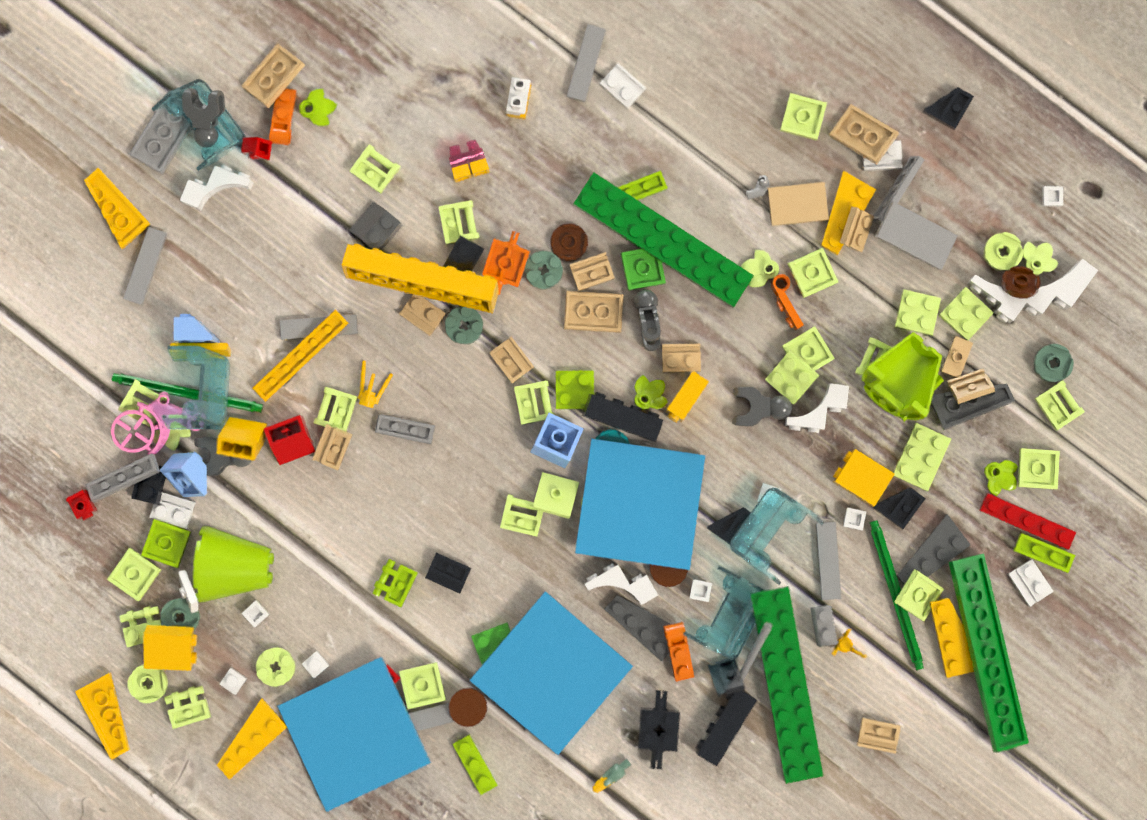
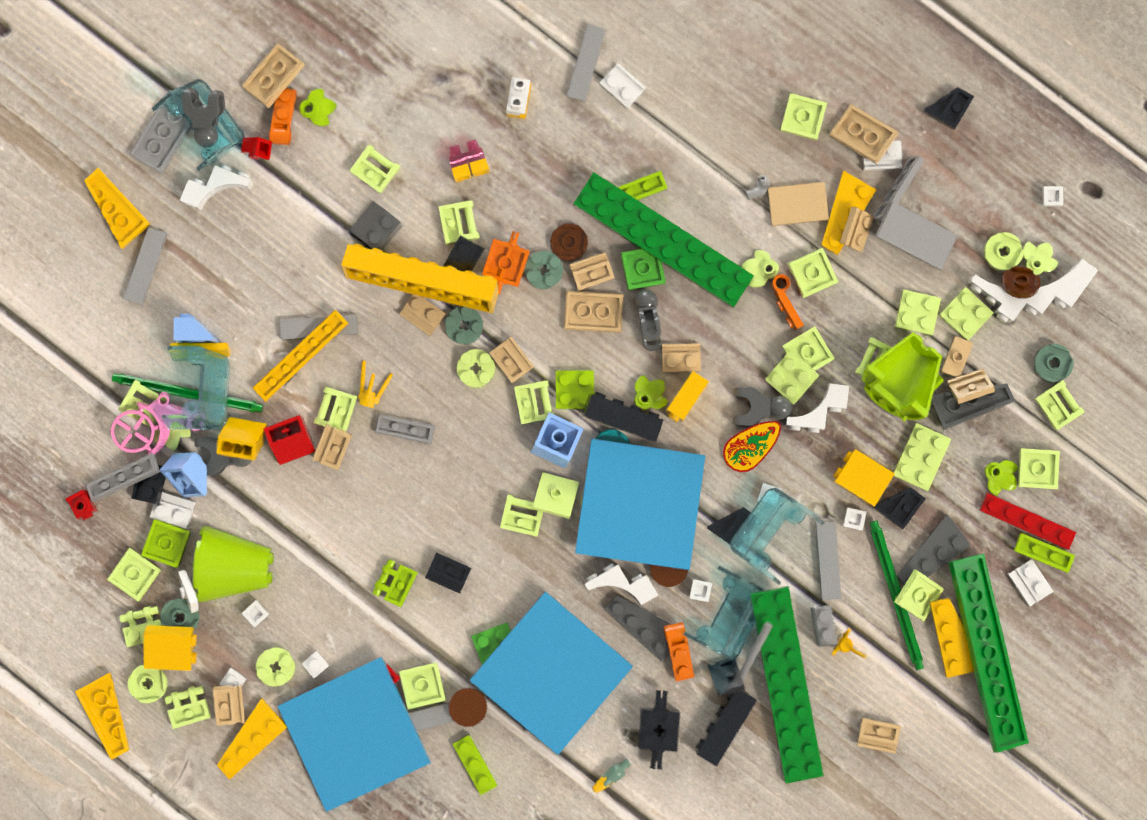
(228, 705): none -> tan plate
(468, 360): none -> yellowish green plate
(751, 445): none -> shield

